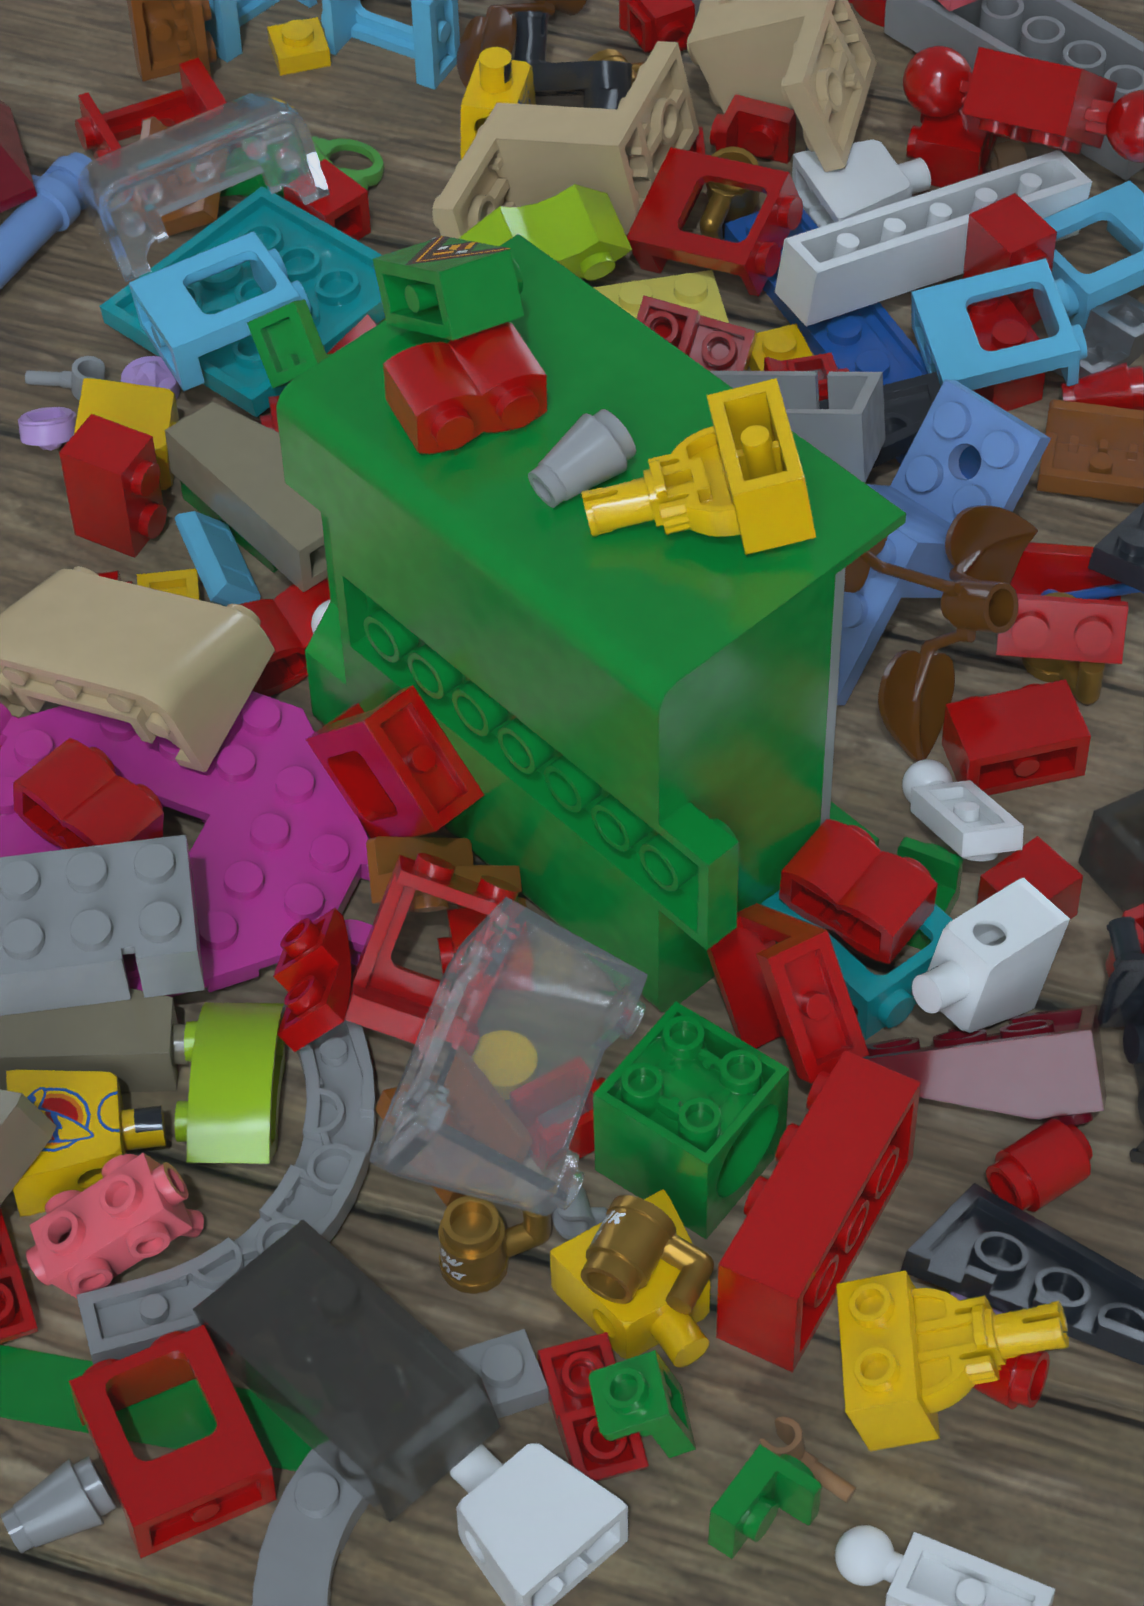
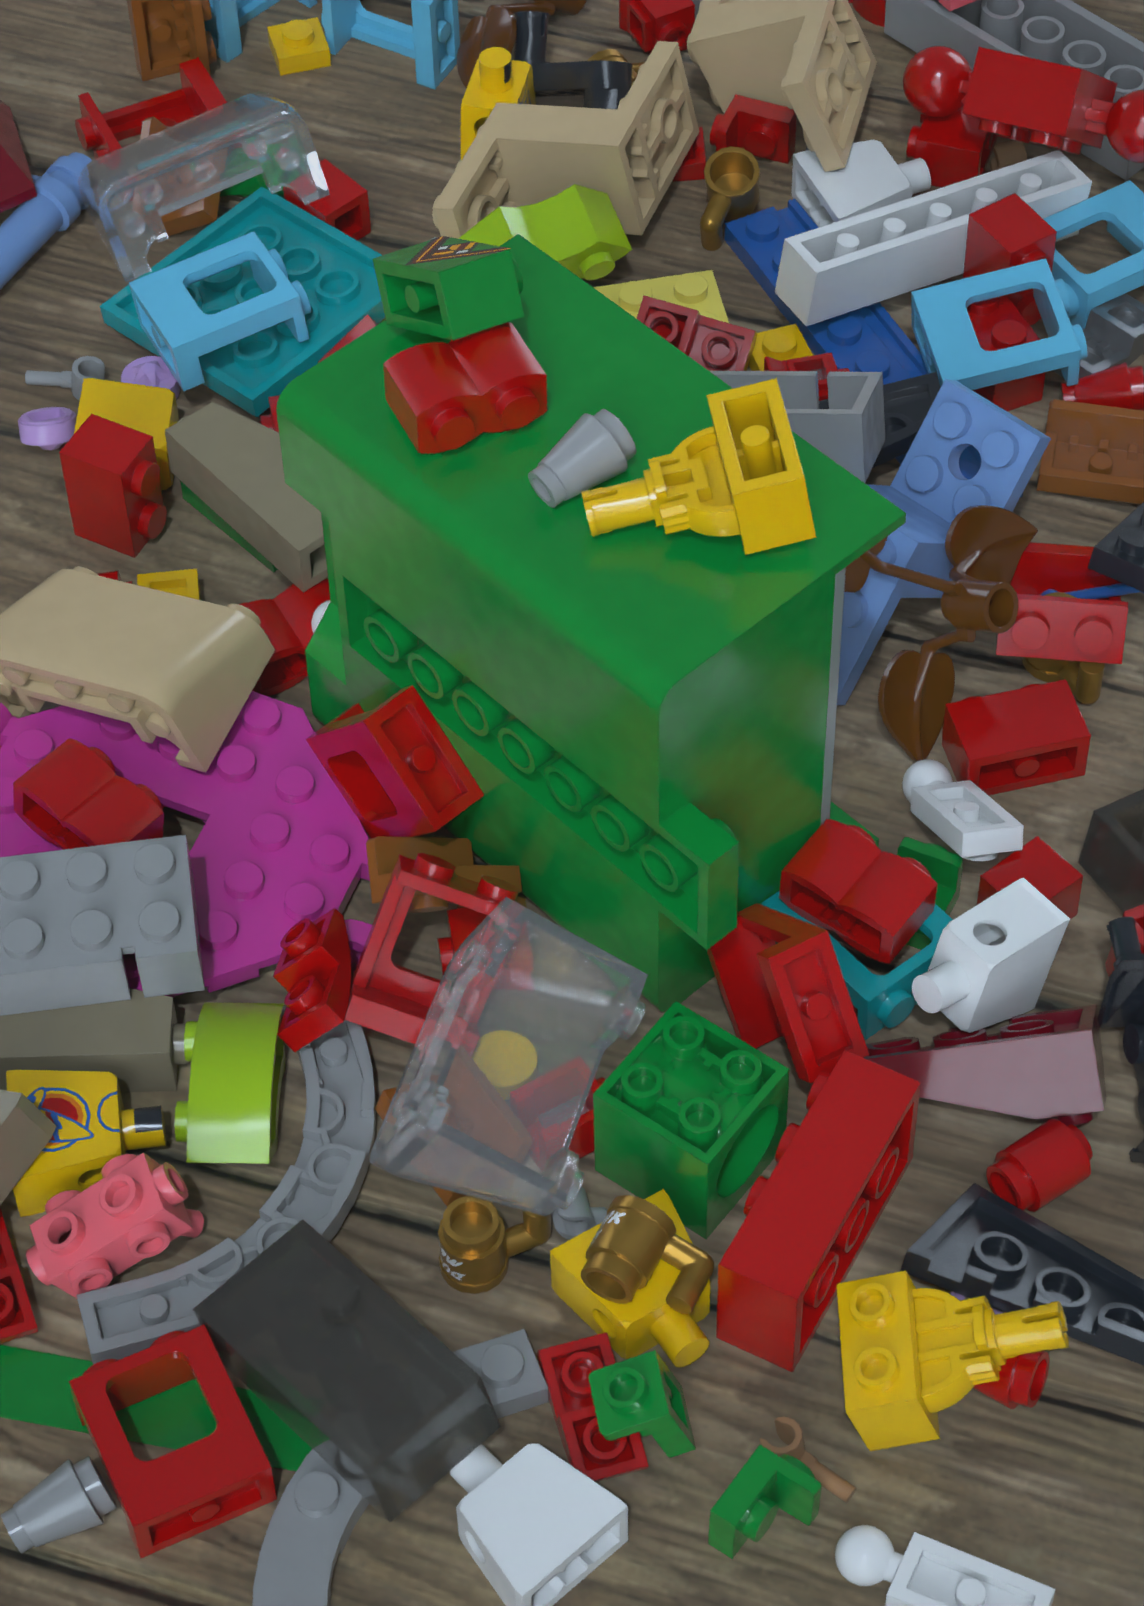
(217, 559): medium azure tile -> none
(287, 342): green bracket -> none
(364, 177): bright green piece -> none
(659, 223): red window -> none

